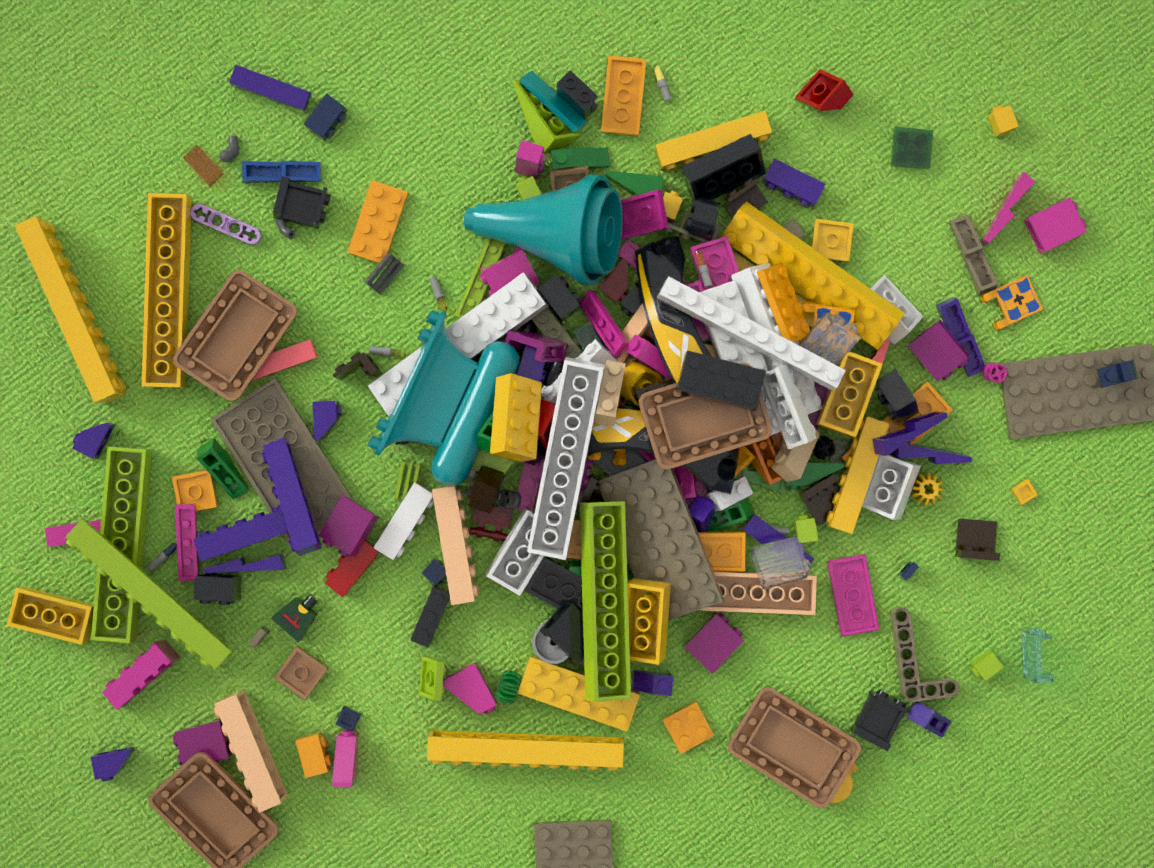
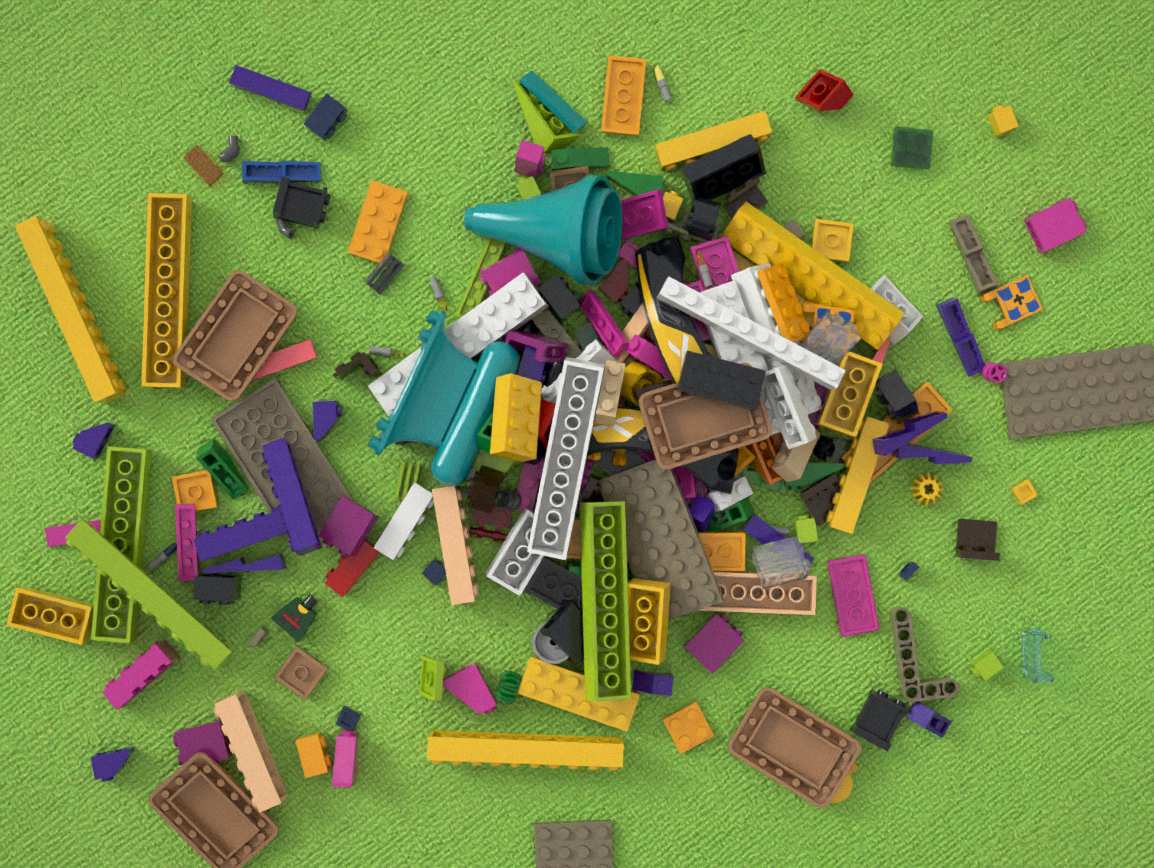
(226, 224): lavender beam -> none
(431, 616): black brick -> none
(577, 94): black panel -> none
(793, 183): dark purple brick -> none
(890, 486): white slope -> none
(939, 351): magenta brick -> none
(1004, 214): dark pink slope -> none
(1117, 373): dark blue brick -> none

